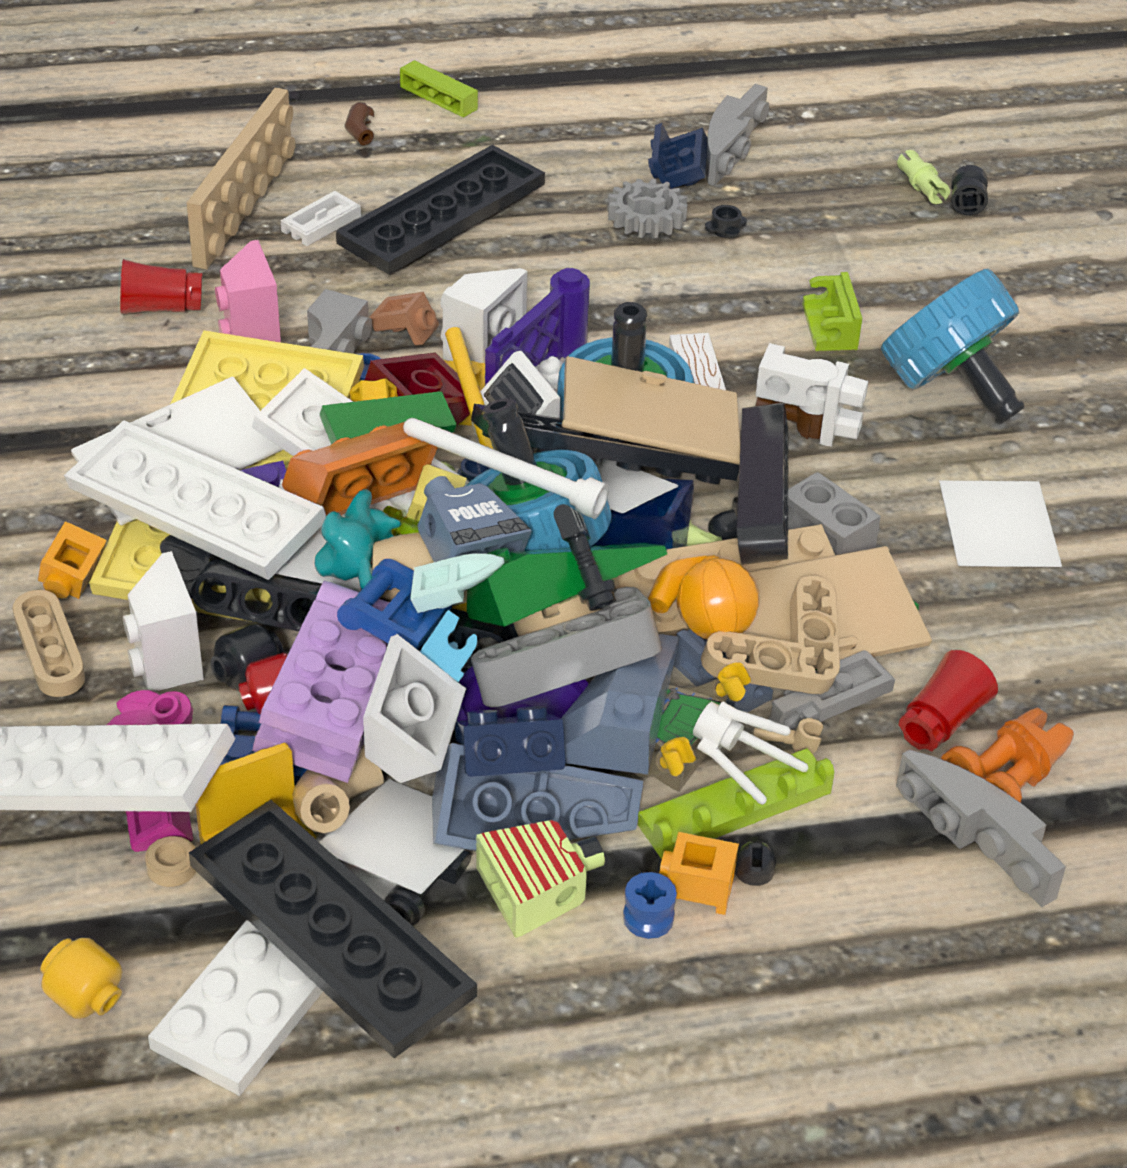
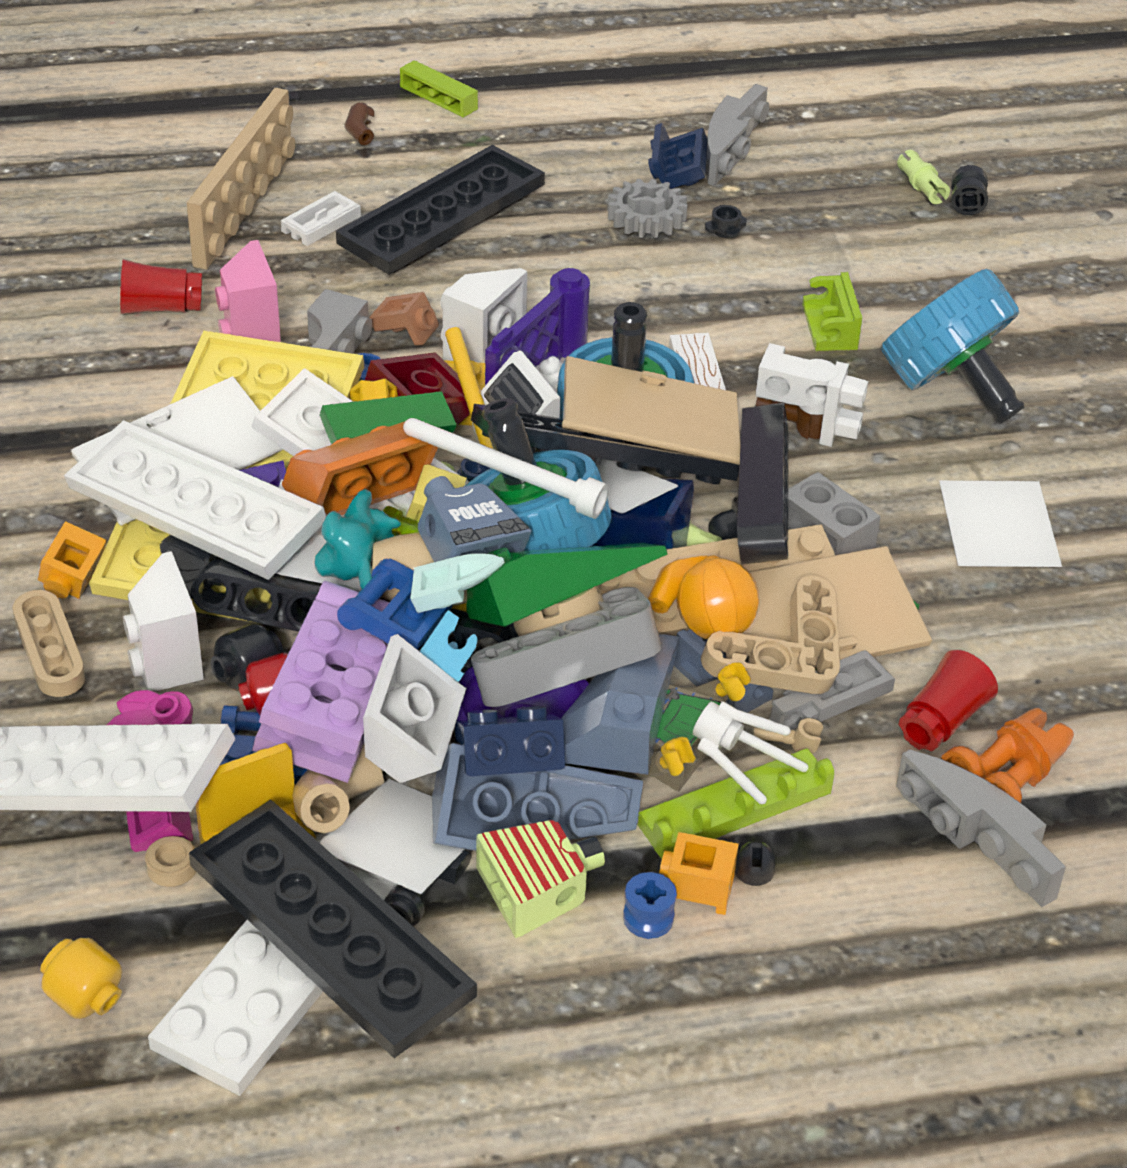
(574, 531): black hinge -> none

